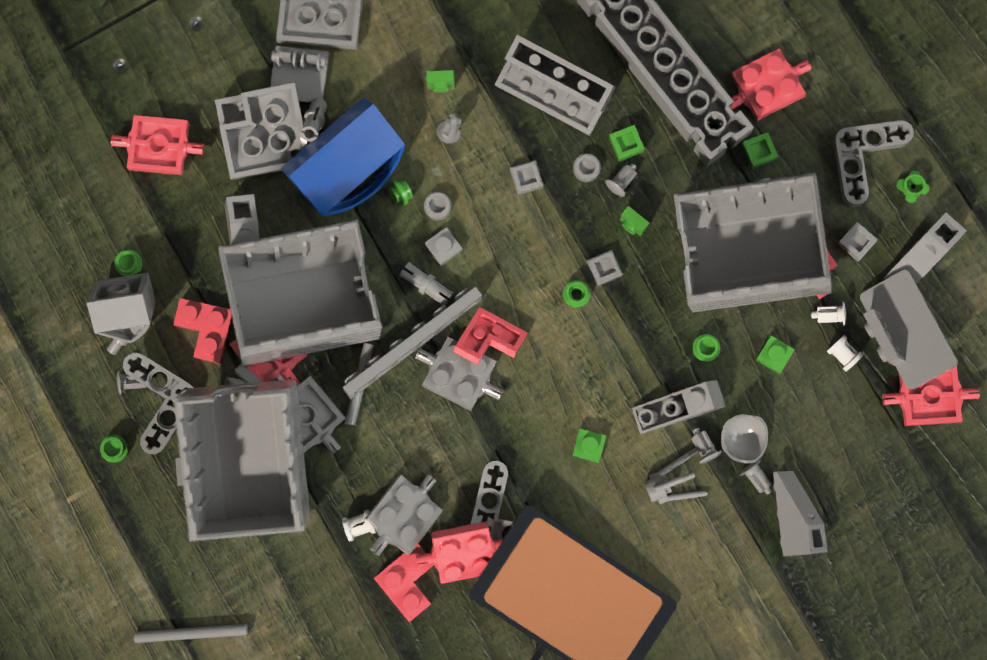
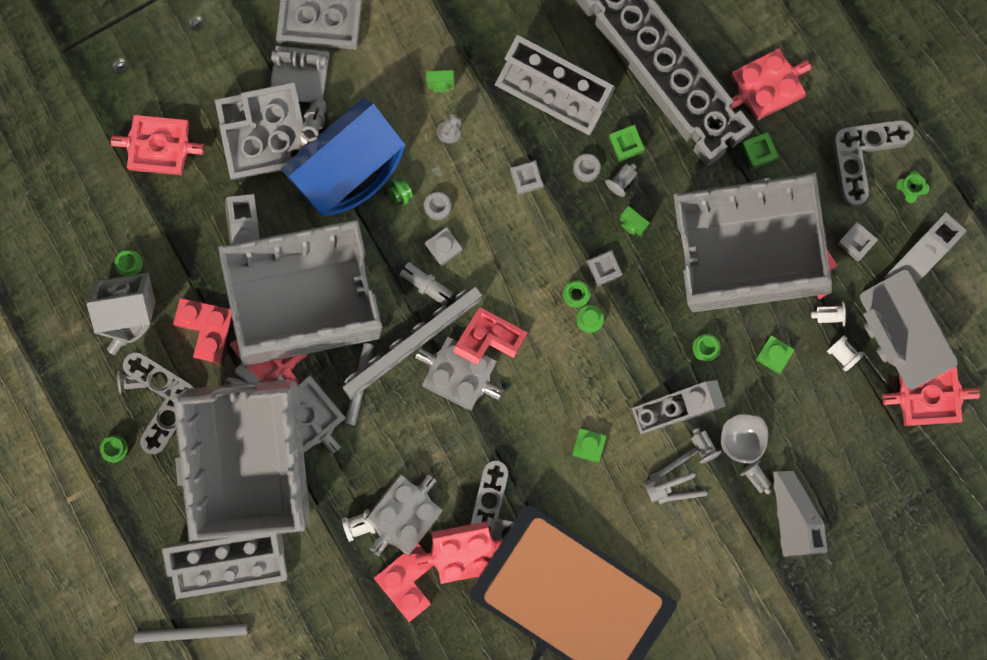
(225, 563): none -> light grey brick
(590, 319): none -> bright green plate

